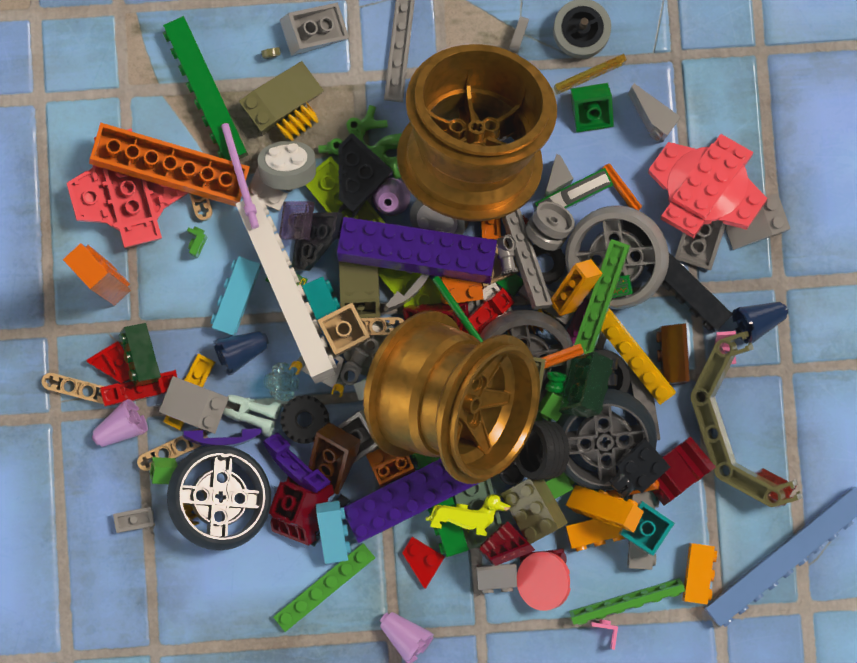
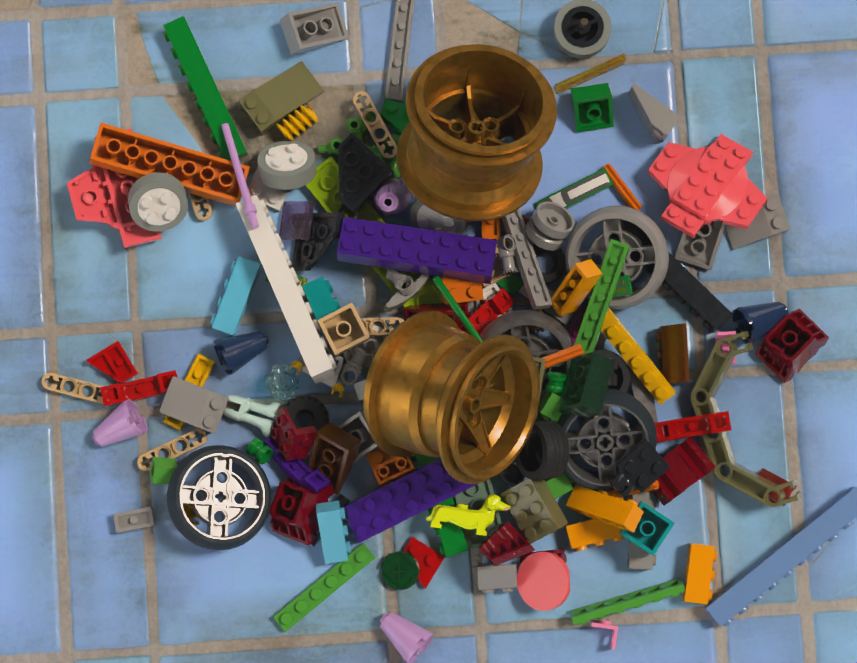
(98, 273): orange brick -> none
(139, 354): dark green brick -> none
(157, 202): none -> wheel
(197, 244): bright green bracket -> none
(197, 438): dark purple slope -> none
(259, 451): none -> green wheel
(271, 53): olive tile -> none
(292, 442): none -> dark red bracket
(361, 287): olive slope -> none
(373, 126): none -> tan beam
(394, 114): none -> green wing
(400, 570): none -> dark green tile
(401, 281): none -> light grey connector
(519, 34): light grey beam -> none
(559, 177): light grey slope -> none
(693, 426): none -> red slope
(791, 344): none -> dark red slope

